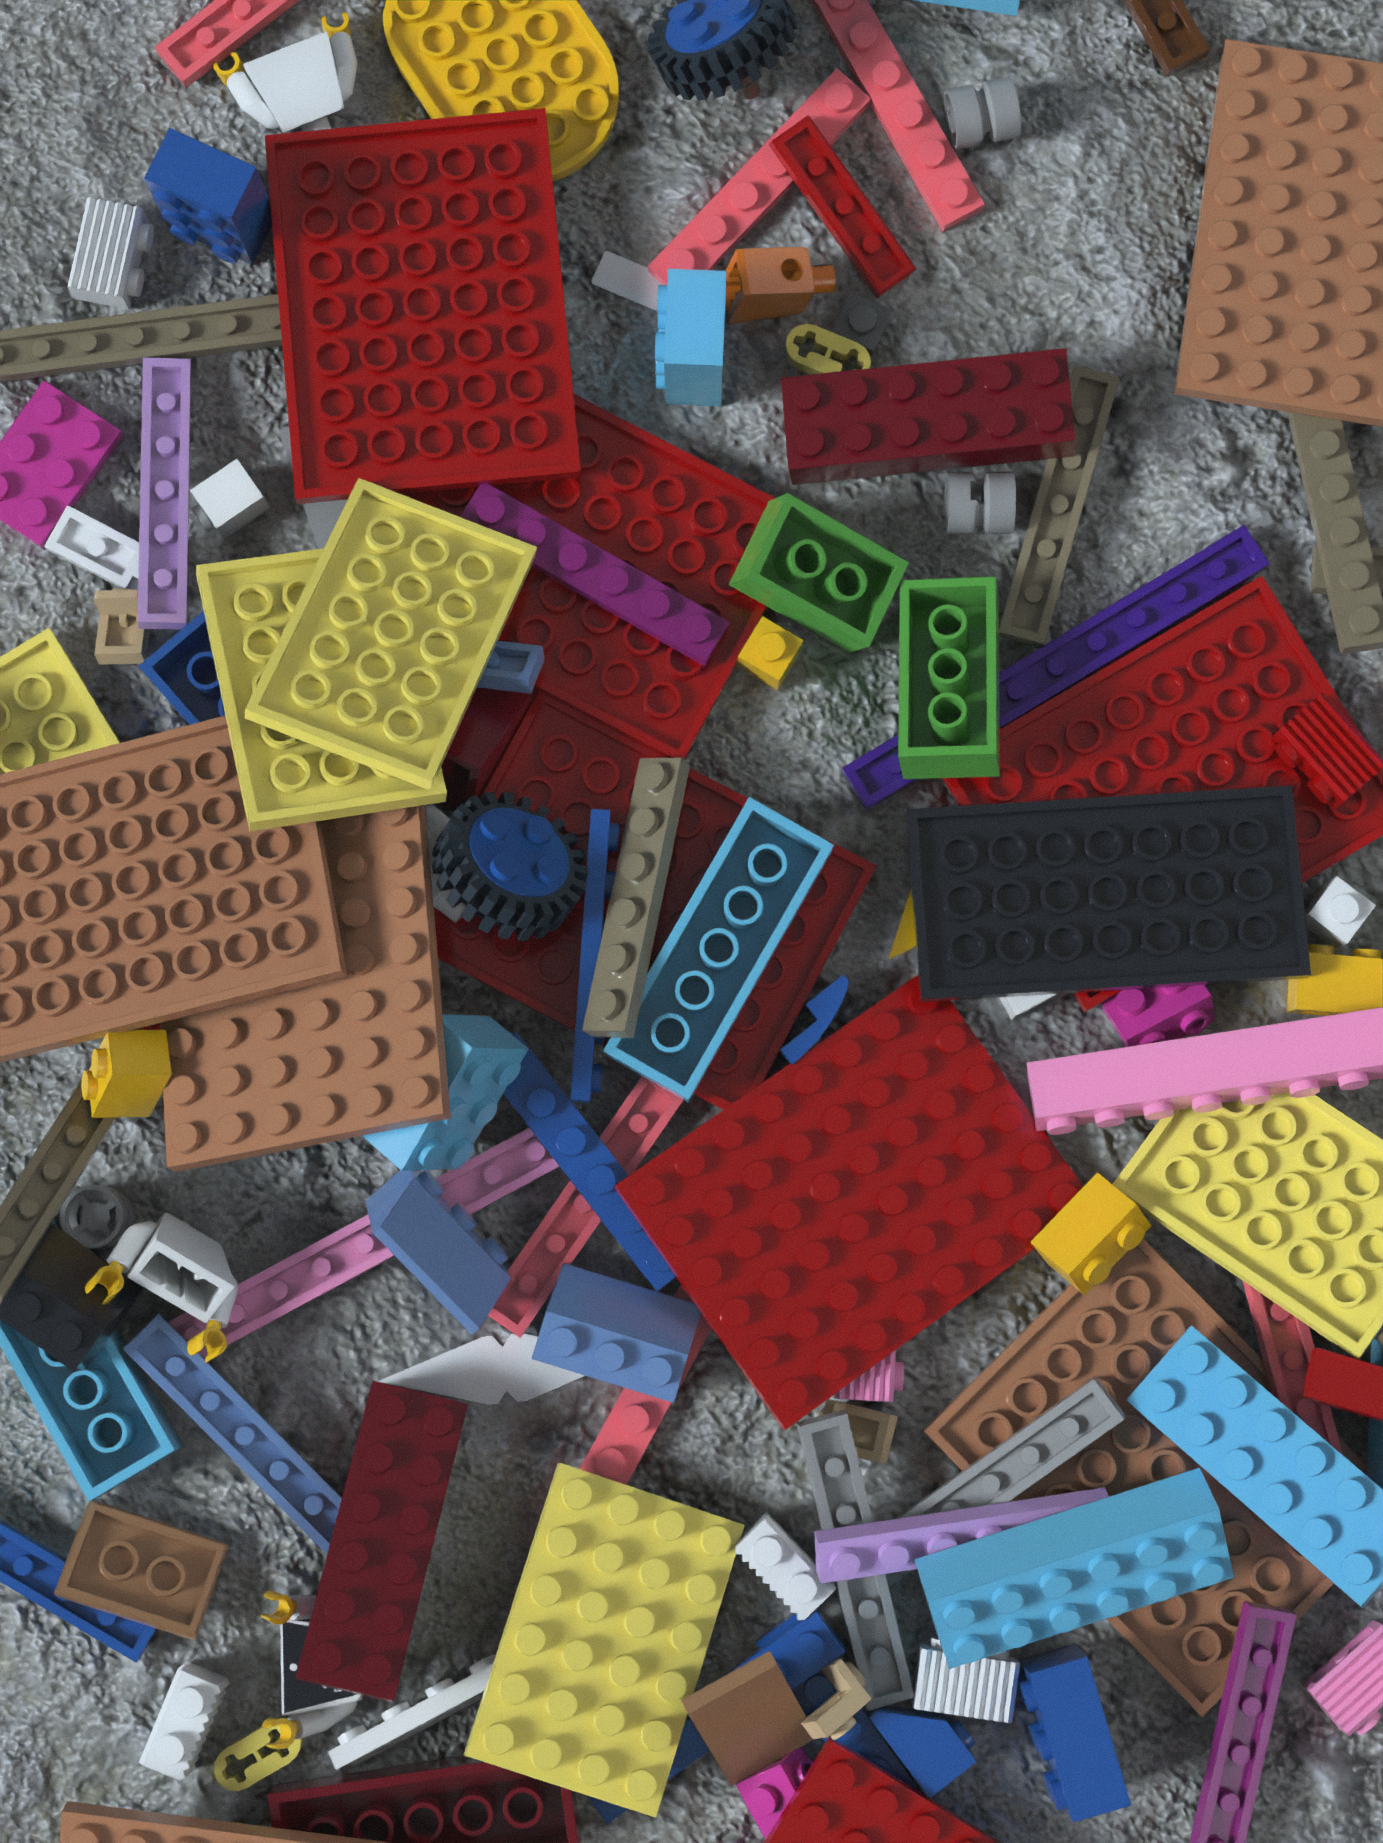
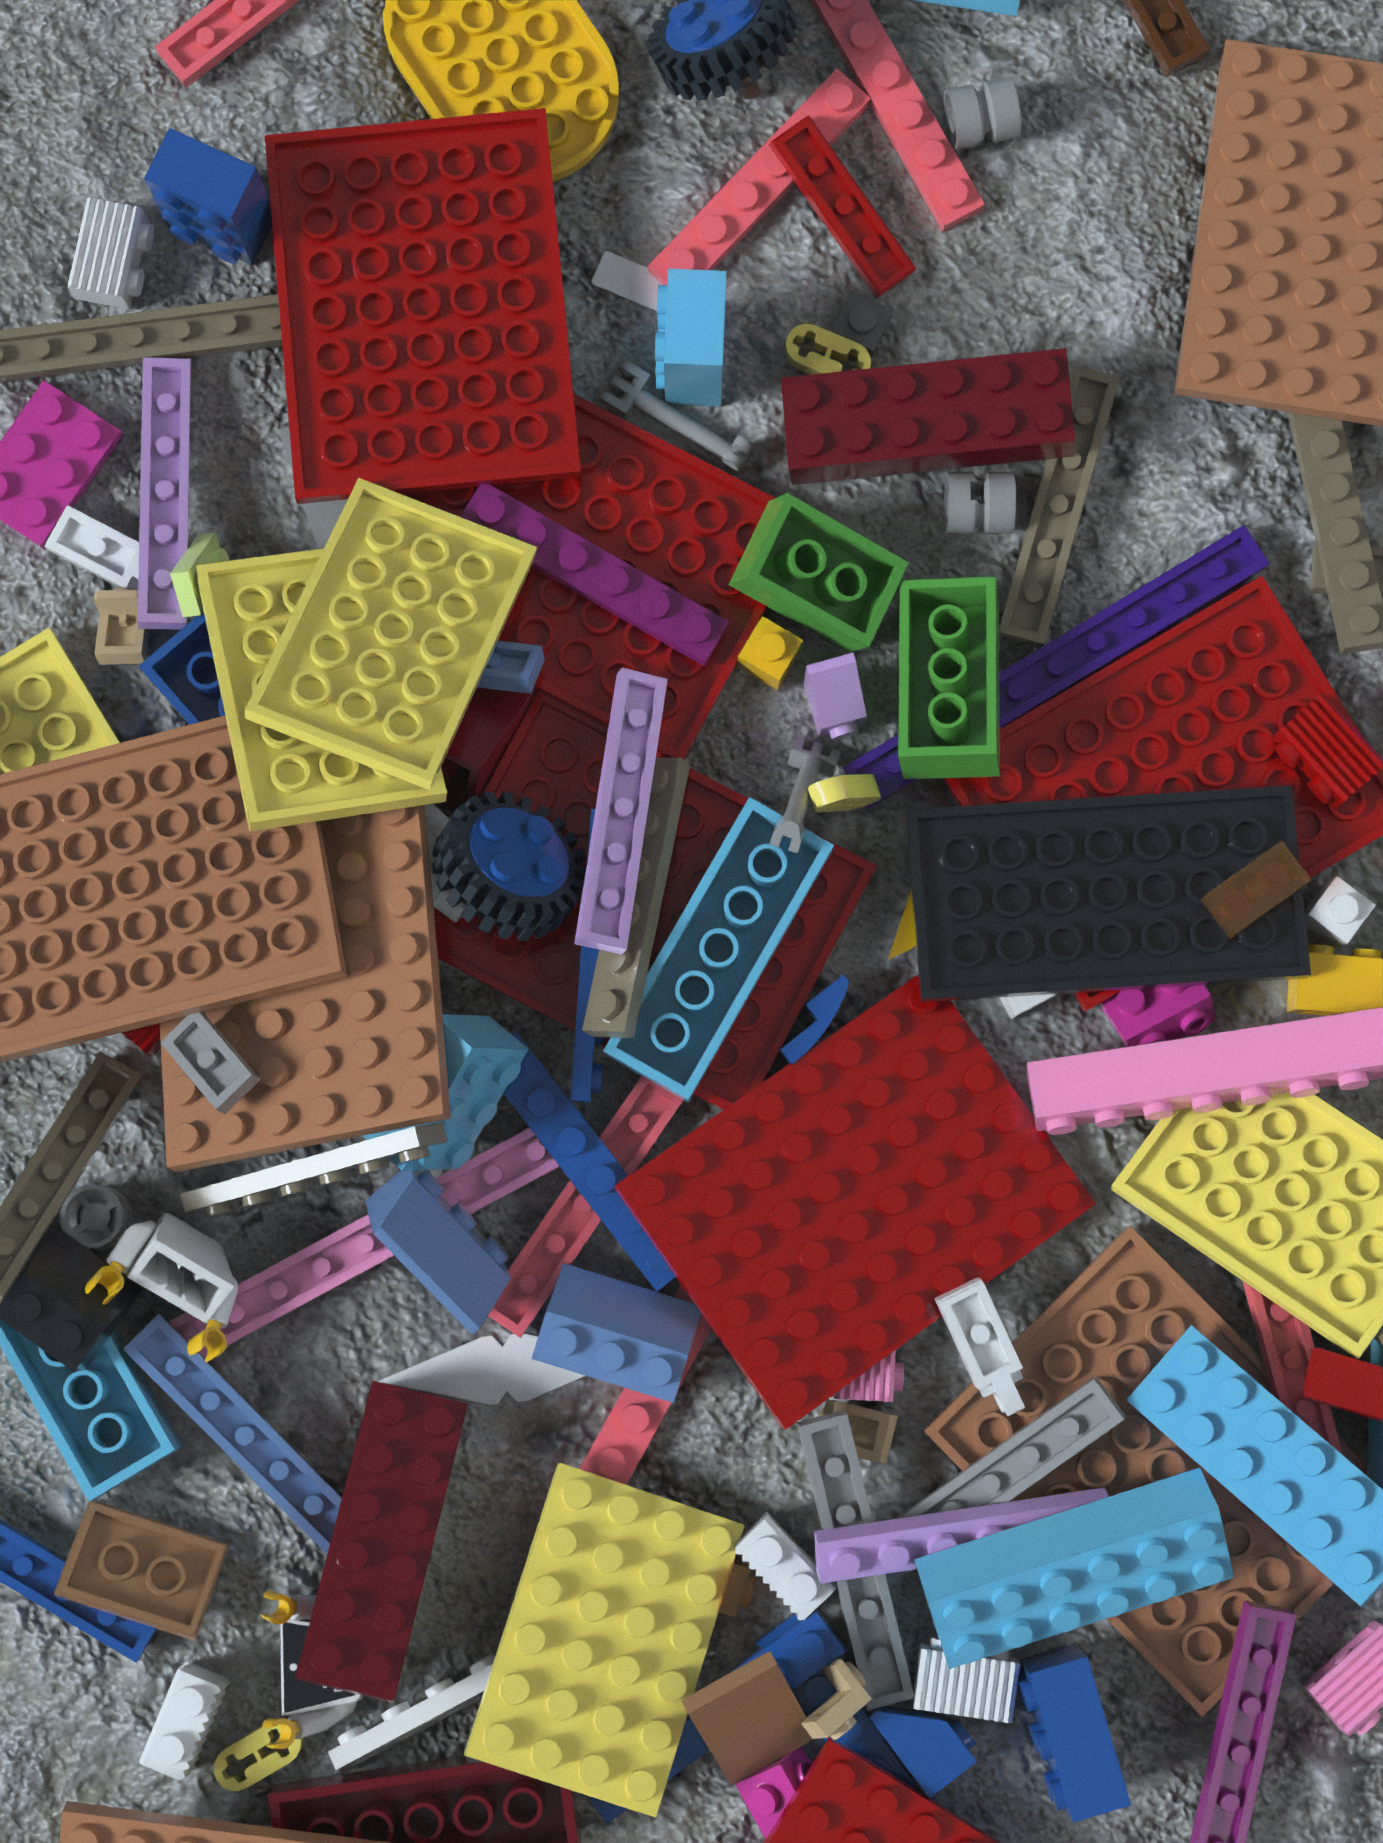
(127, 1074): yellow brick -> none
(203, 550): none -> yellowish green plate
(210, 1061): none -> light grey plate
(228, 500): white brick -> none
(298, 81): white torso -> none
(329, 1167): none -> plate
(621, 812): none -> lavender plate
(634, 394): none -> light grey hinge
(737, 1589): none -> clear orange plate
(773, 283): orange torso -> none
(811, 765): none -> light grey hinge
(835, 696): none -> lavender slope
(844, 793): none -> light yellow beam
(983, 1343): none -> white hinge
(1091, 1234): yellow brick -> none
(1256, 889): none -> clear orange plate

